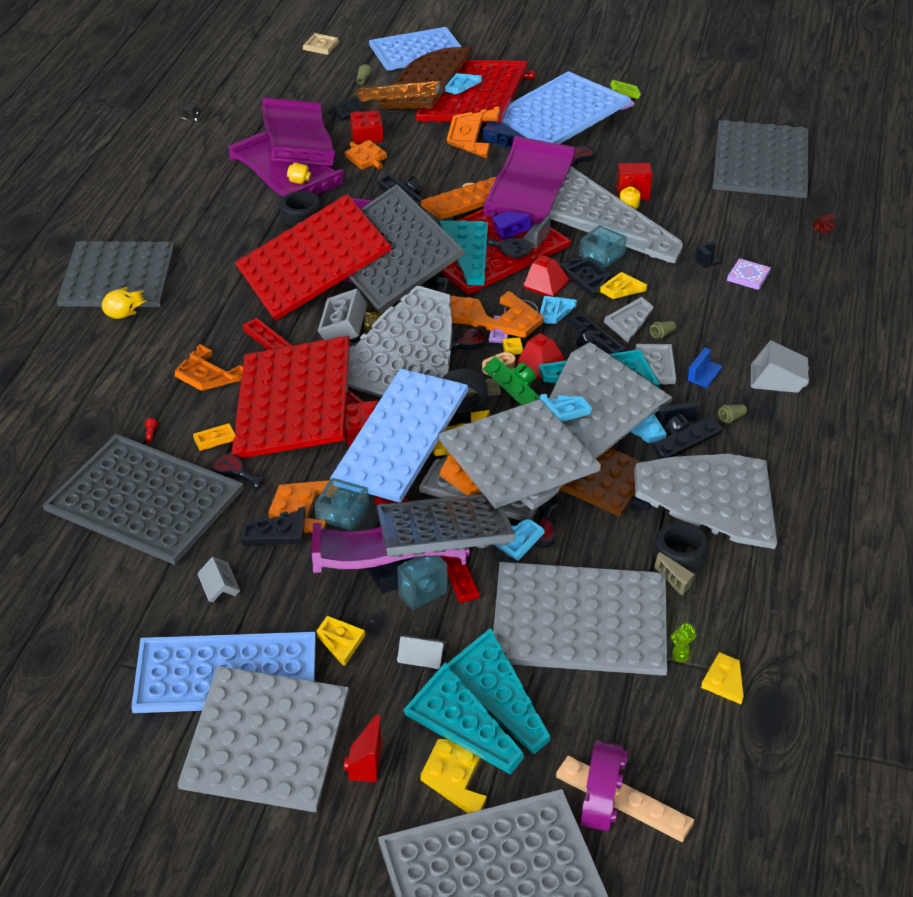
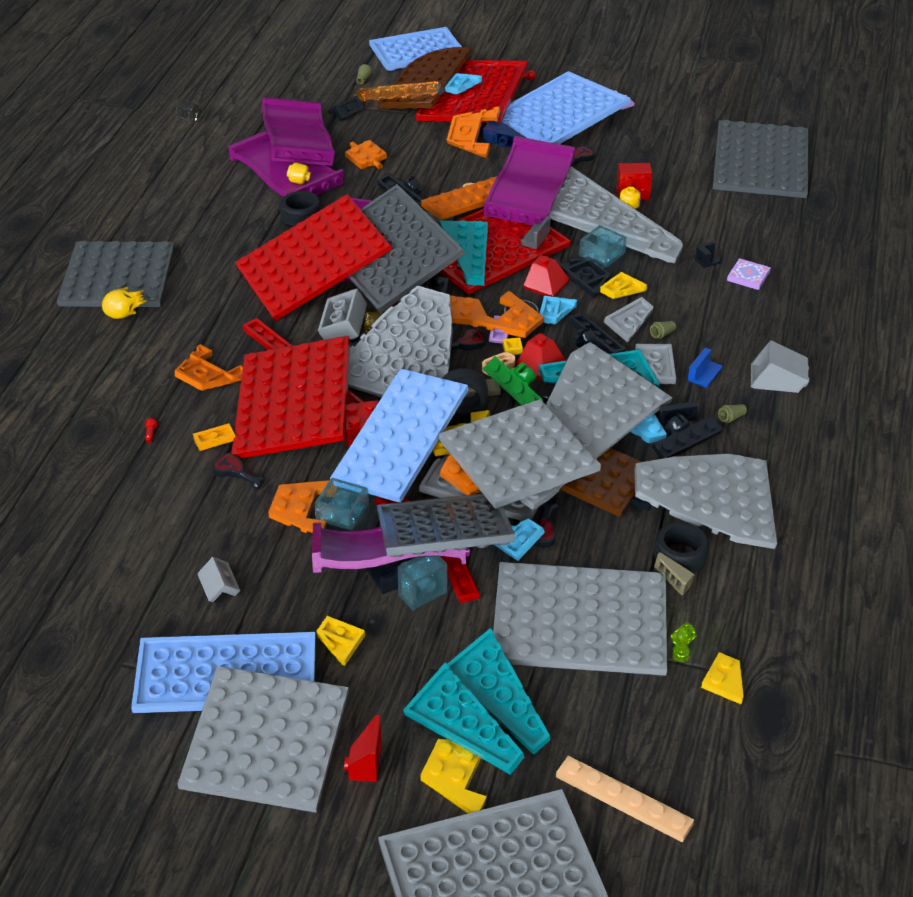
(144, 498): dark grey plate -> none
(277, 530): black wing -> none
(321, 43): tan tile -> none
(366, 126): red brick -> none
(420, 651): panel -> none
(511, 224): dark purple slope -> none
(512, 247): black piece -> none
(567, 407): medium azure wing -> none
(601, 785): magenta brick -> none
(626, 89): lime plate -> none
(823, 222): clear red tile -> none

